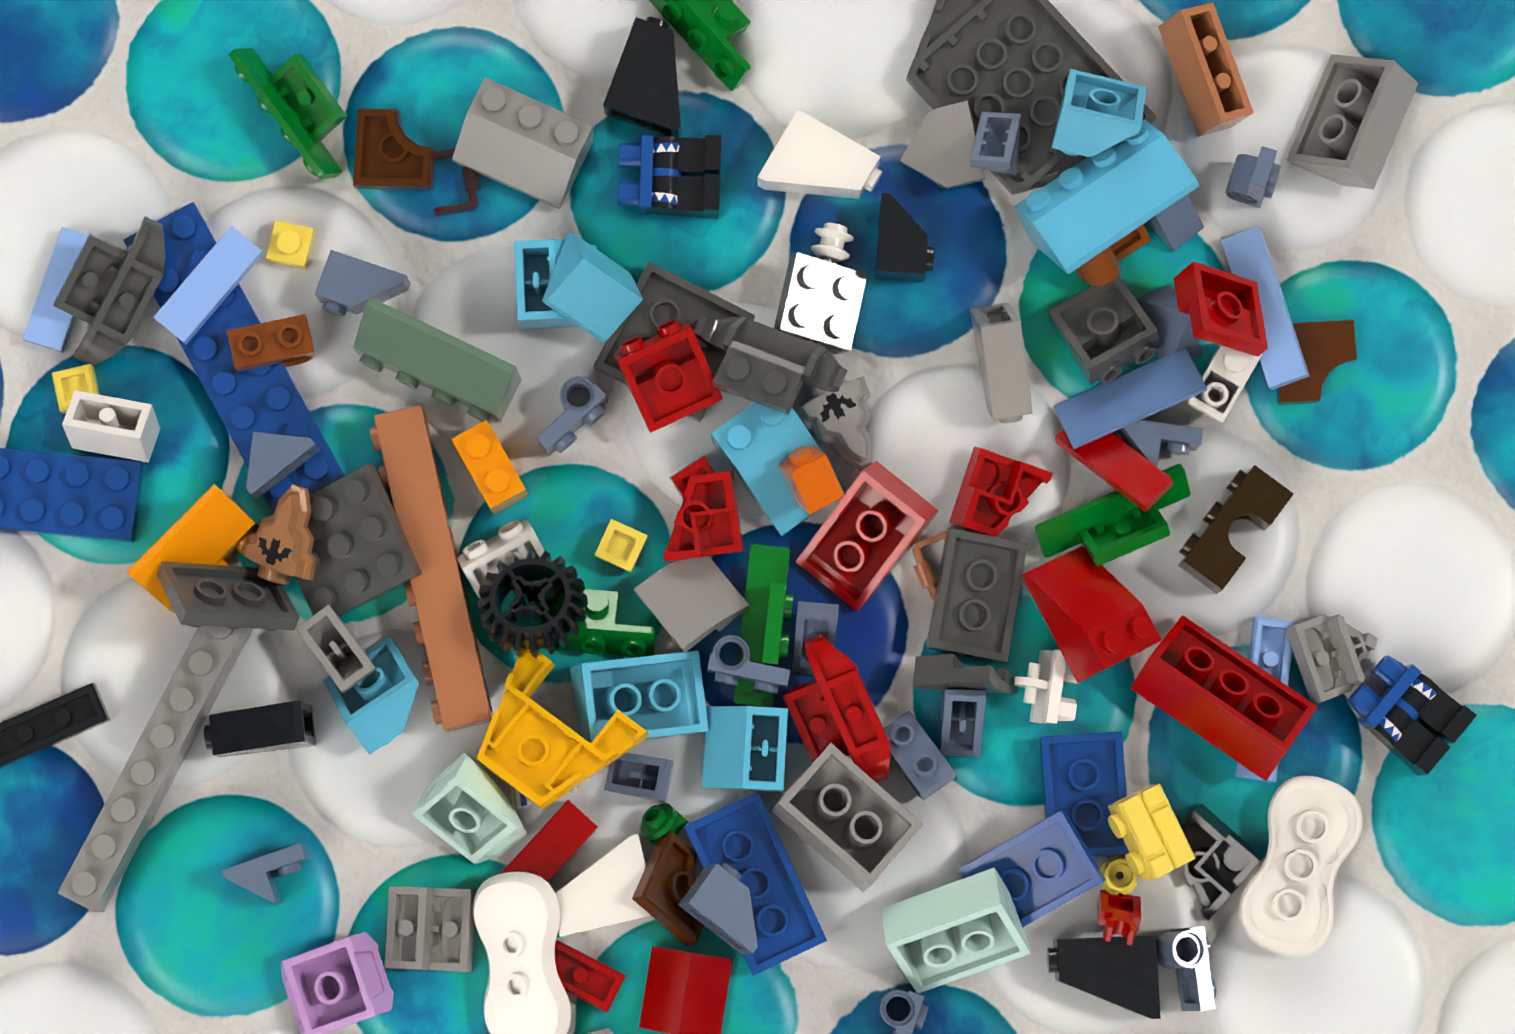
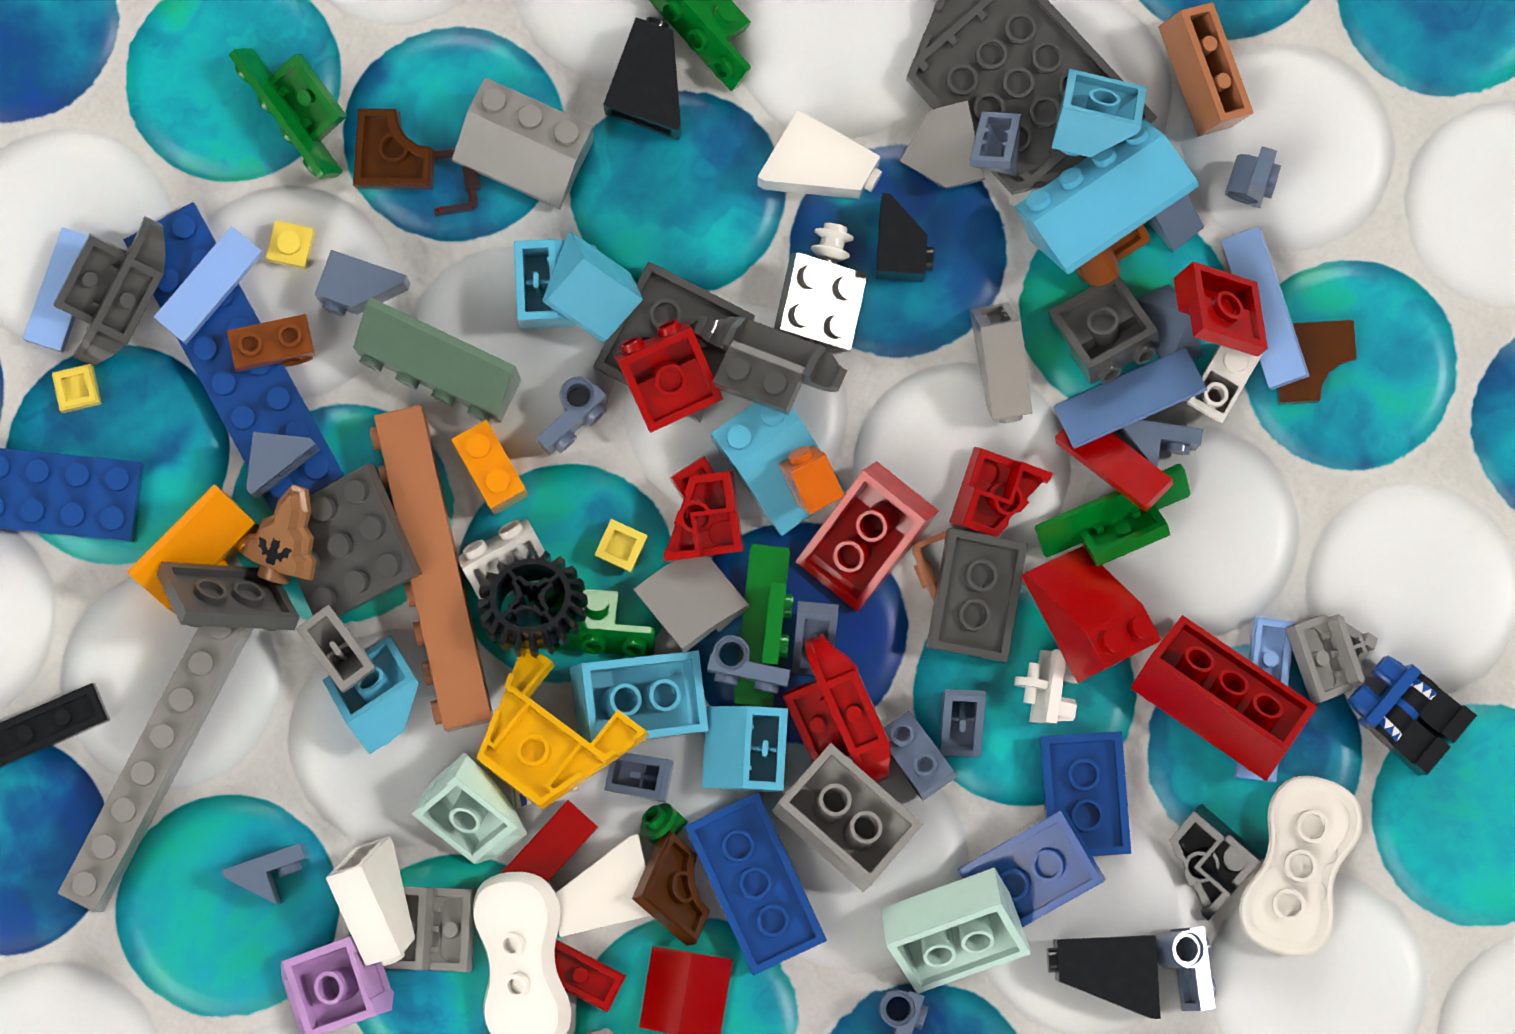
(111, 426): white brick -> none
(261, 729): black slope -> none
(373, 901): none -> white slope
(675, 176): hips -> none
(723, 906): sand blue slope -> none
(841, 420): light grey rock -> none
(947, 672): dark grey slope -> none
(1114, 885): light yellow plate -> none
(1119, 915): red plate -> none
(1149, 832): light yellow brick -> none
(1211, 555): dark brown arch -> none
(1353, 120): light grey slope -> none

